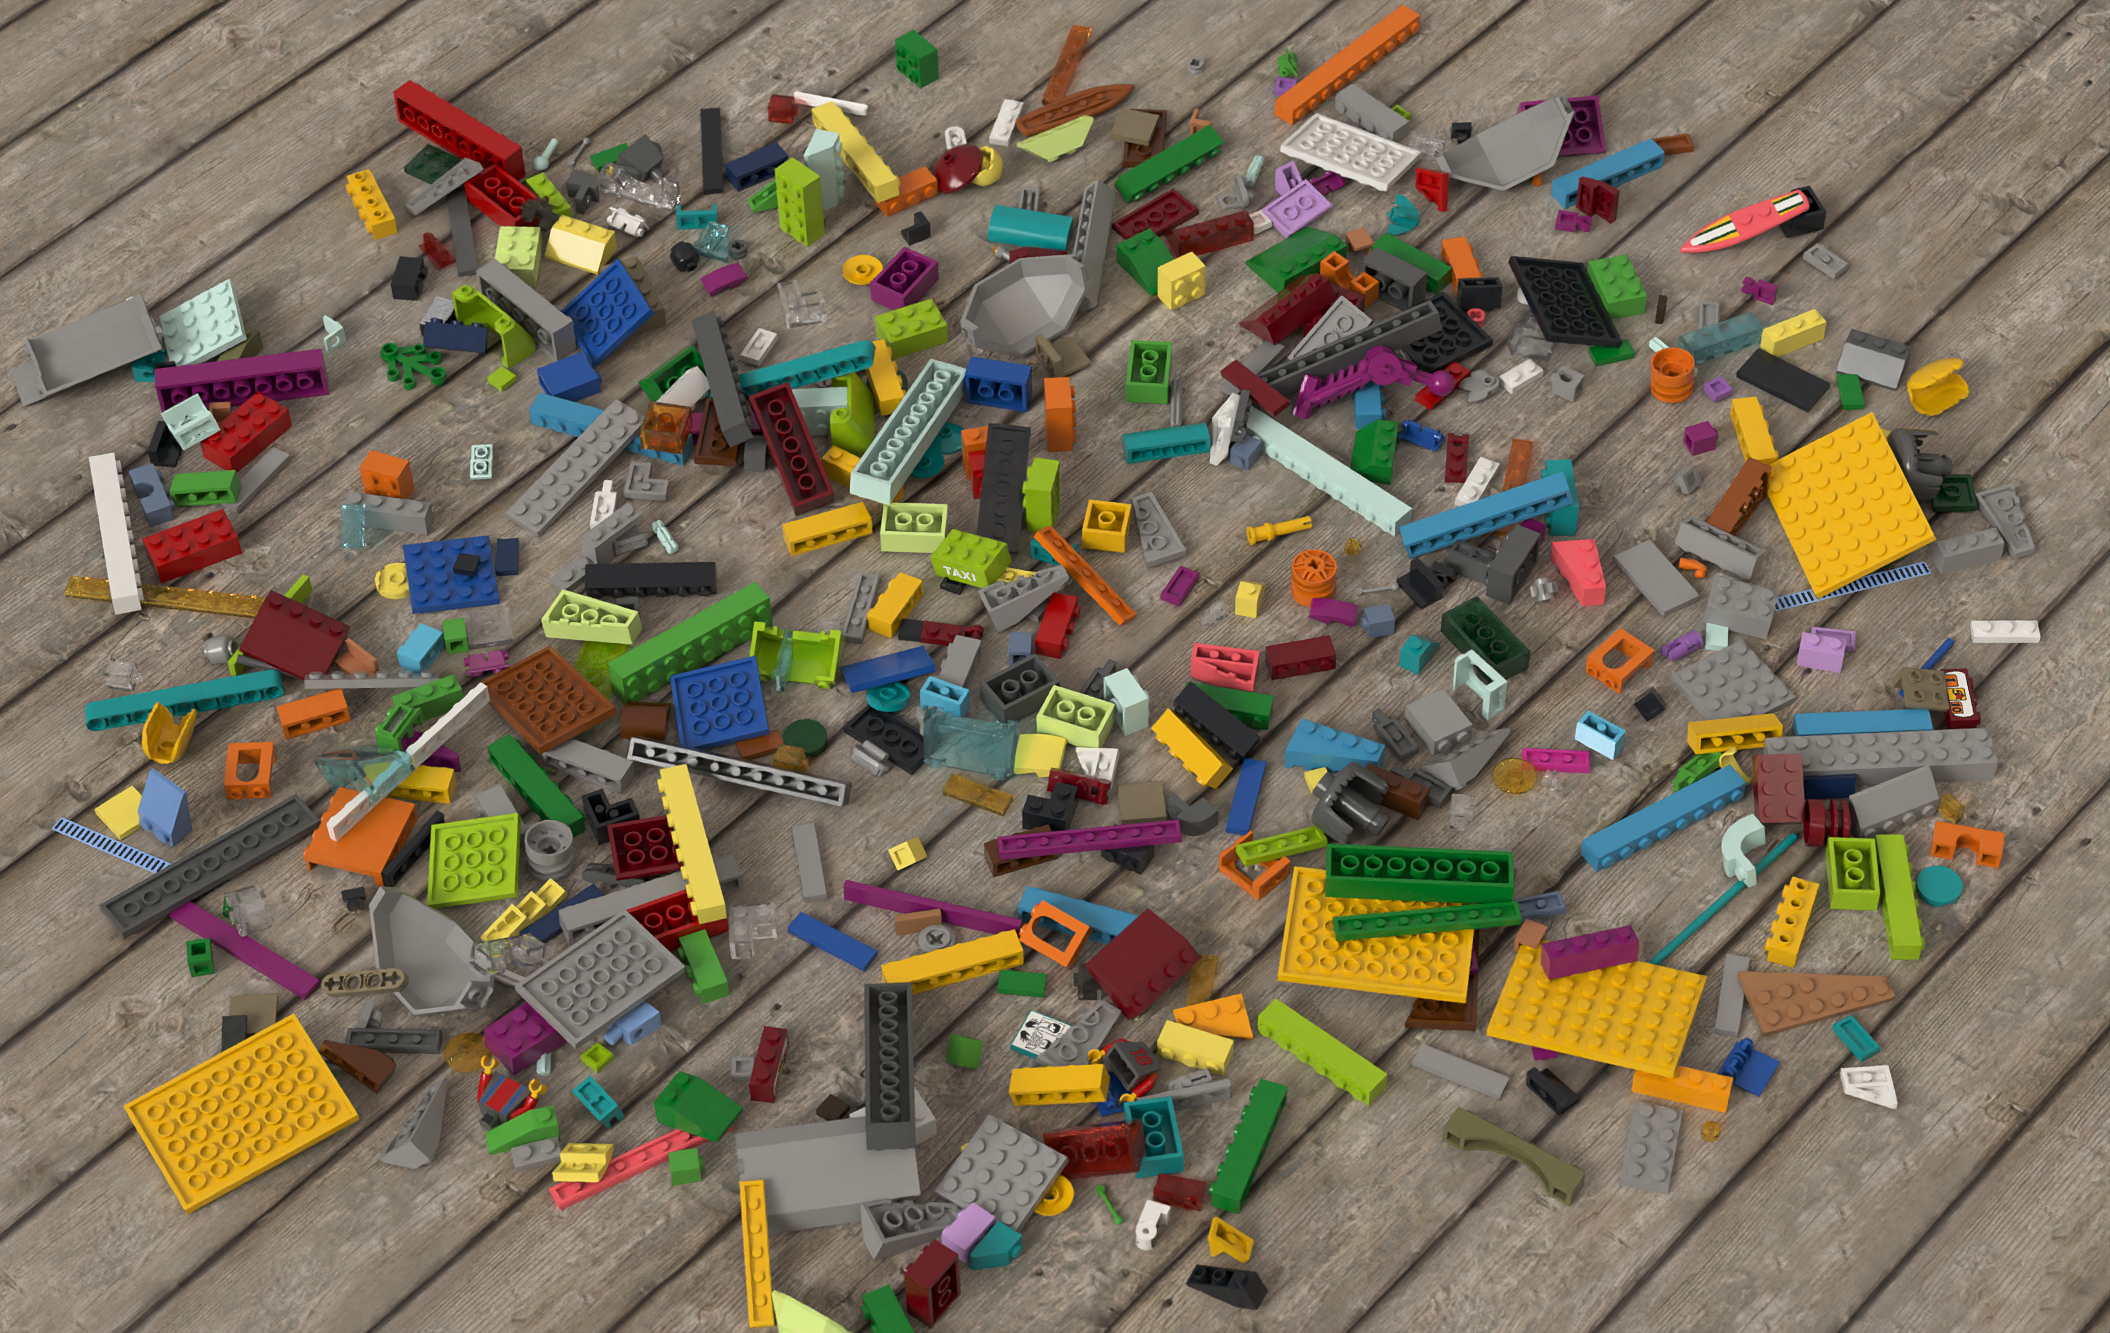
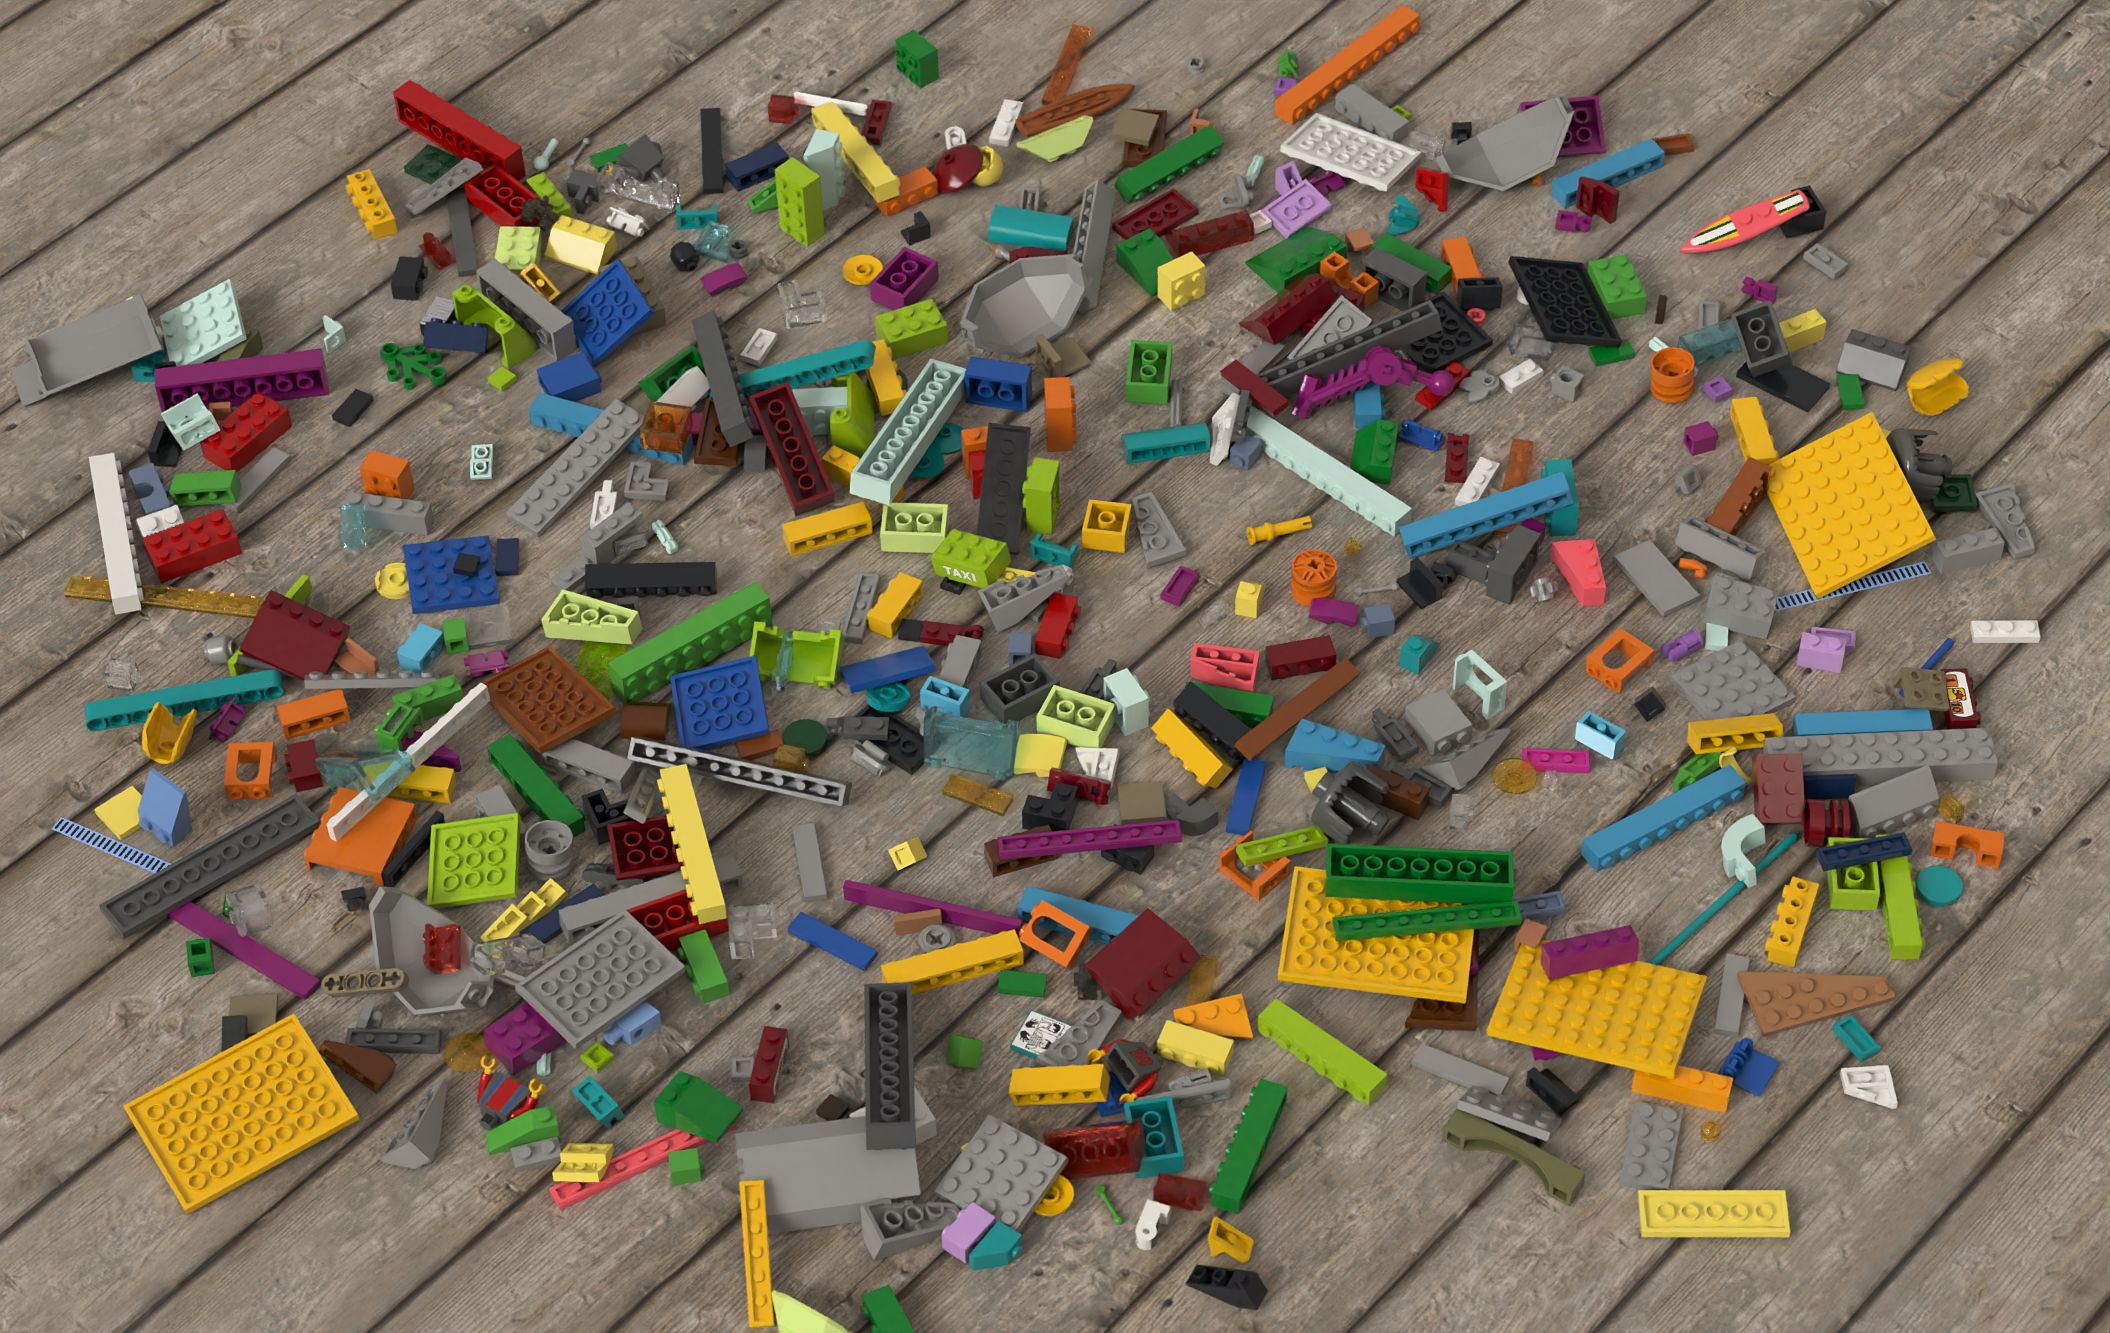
(159, 521): none -> white brick
(230, 713): none -> magenta hinge
(303, 768): none -> dark red brick
(352, 407): none -> black tile
(442, 948): none -> clear red bracket
(540, 283): none -> yellow brick
(643, 795): none -> light grey tile
(859, 727): none -> dark grey hinge
(876, 121): none -> dark red plate
(932, 1283): dark red brick -> none
(1085, 575): orange plate -> none
(1298, 707): none -> dark orange tile
(1479, 629): clear green brick -> none
(1509, 1113): none -> light grey plate
(1713, 1213): none -> light yellow plate
(1761, 338): none -> dark grey brick
(1863, 851): none -> dark blue tile

